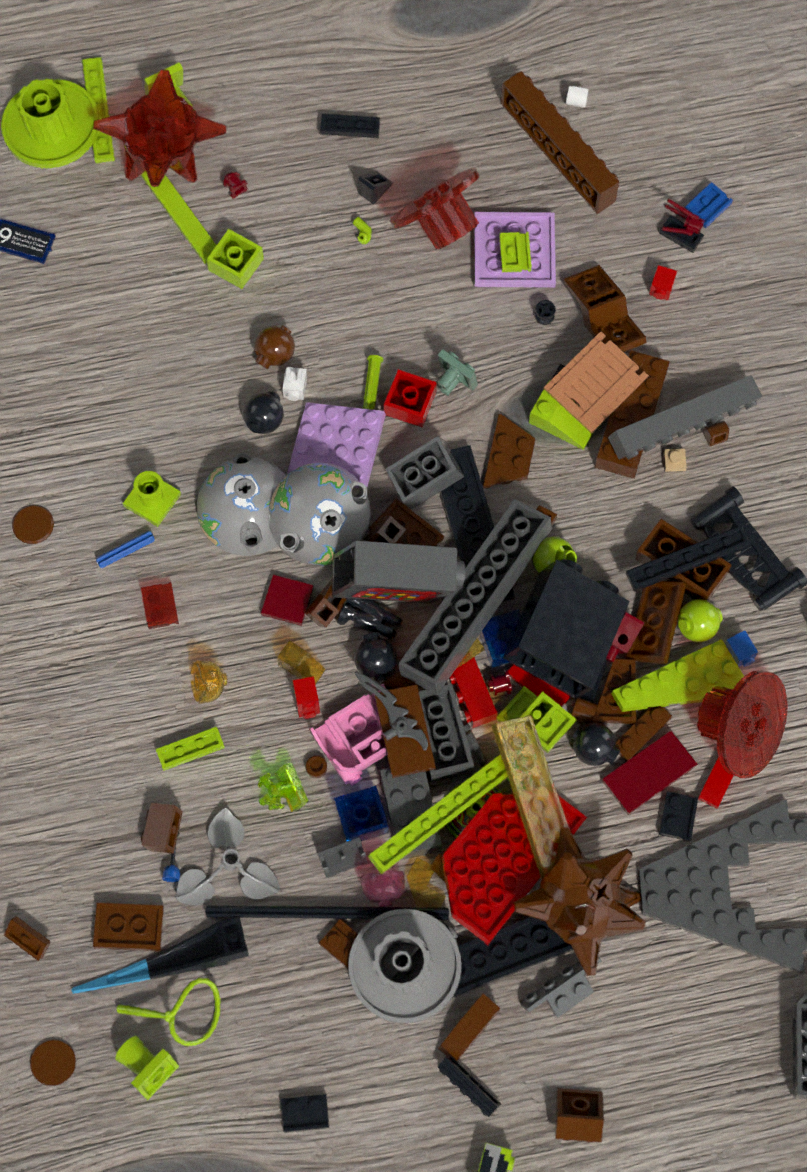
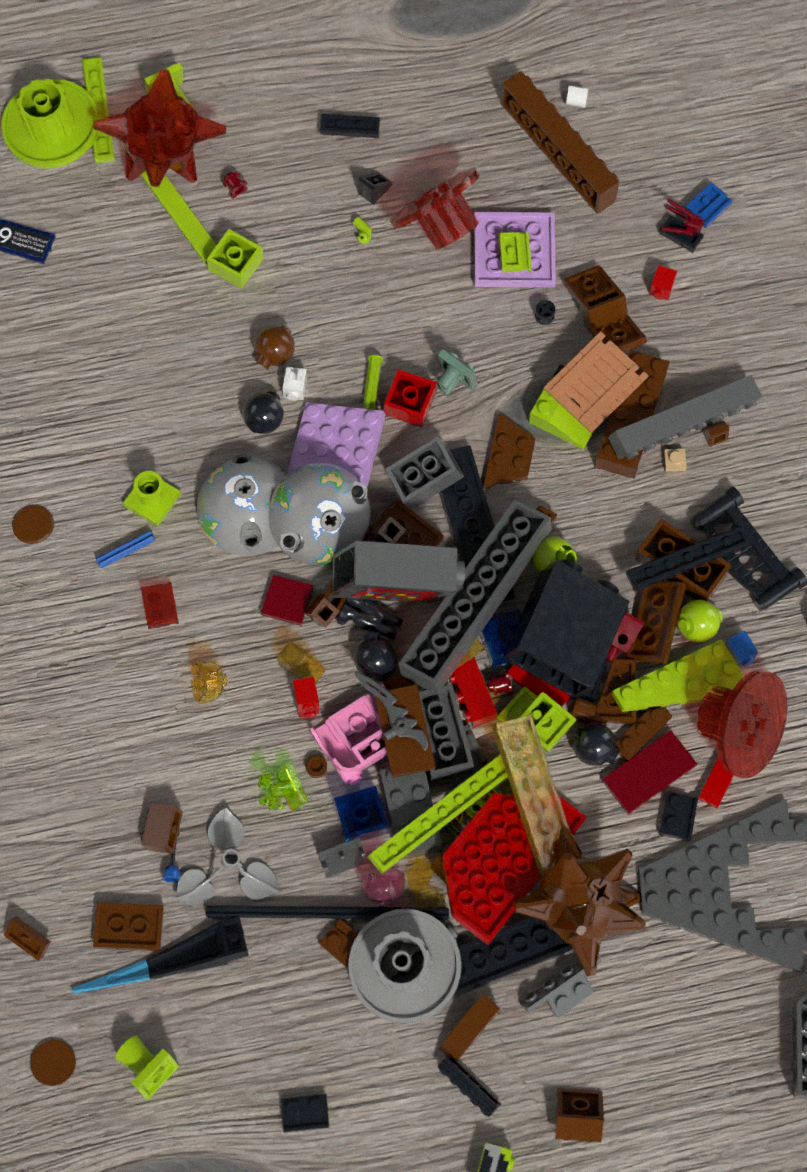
(169, 1016): lime piece -> none
(190, 748): lime plate -> none

